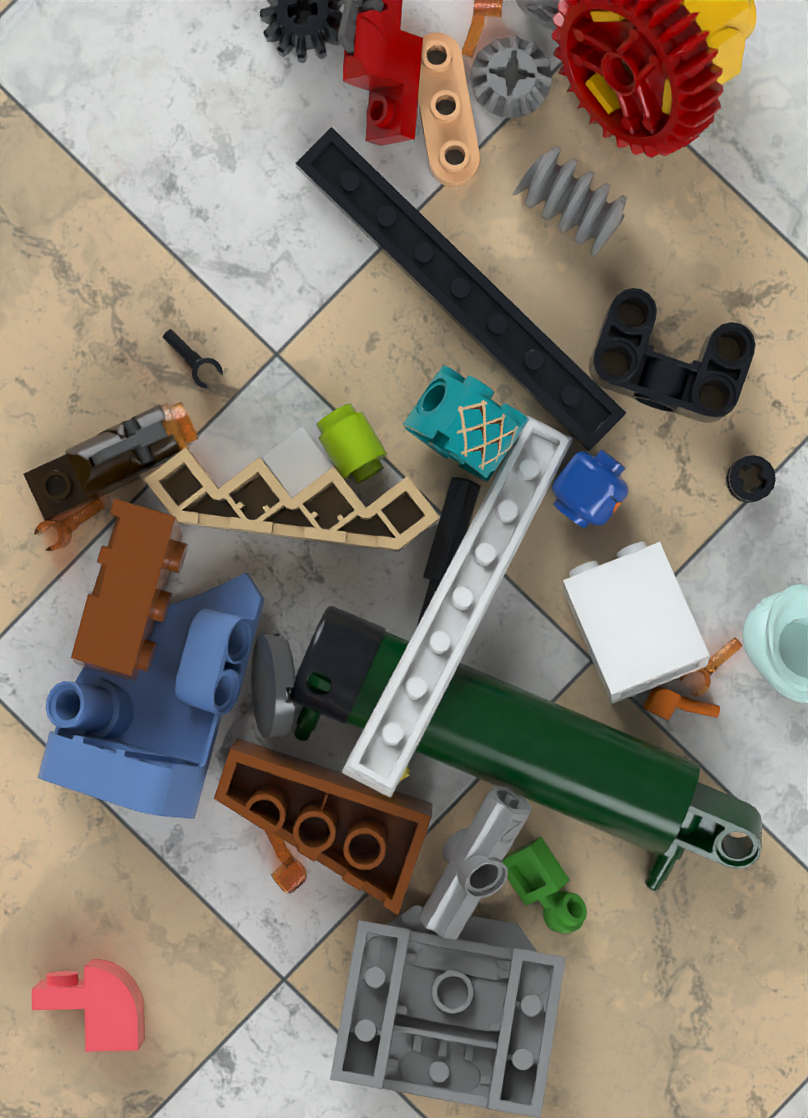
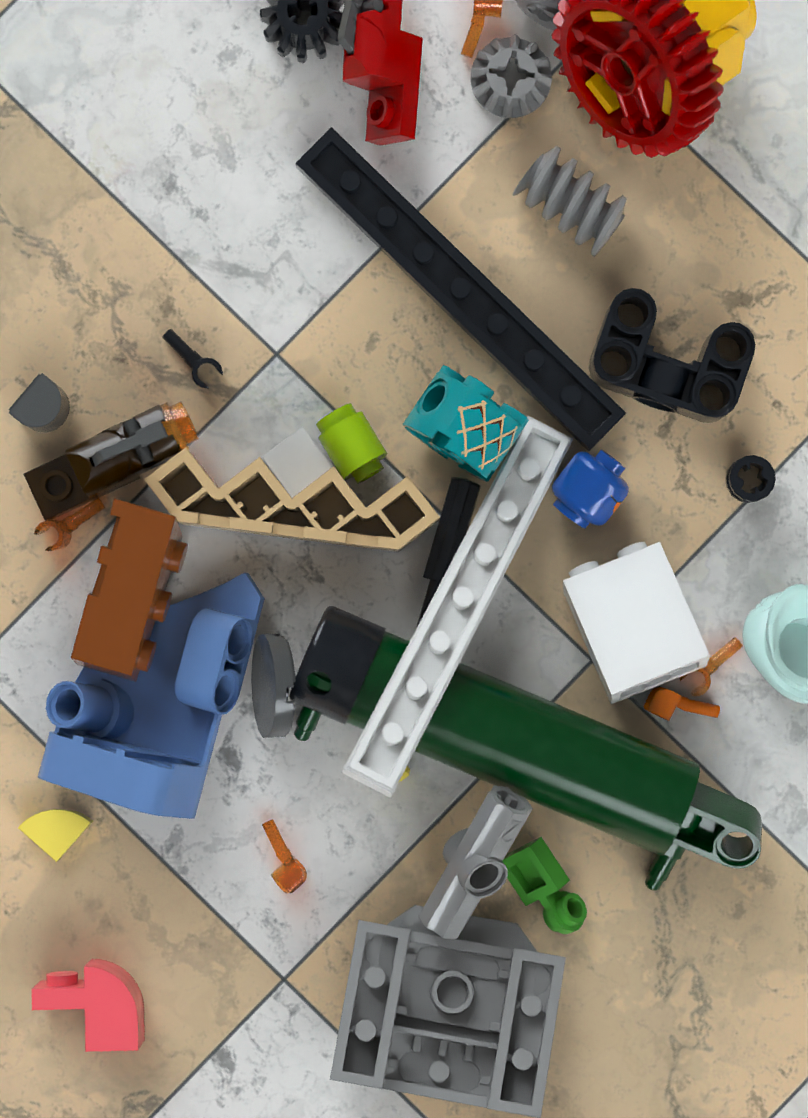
(41, 405): none -> dark grey brick
(55, 830): none -> light yellow tile
(329, 818): dark orange wedge -> none
(452, 130): light nougat plate -> none

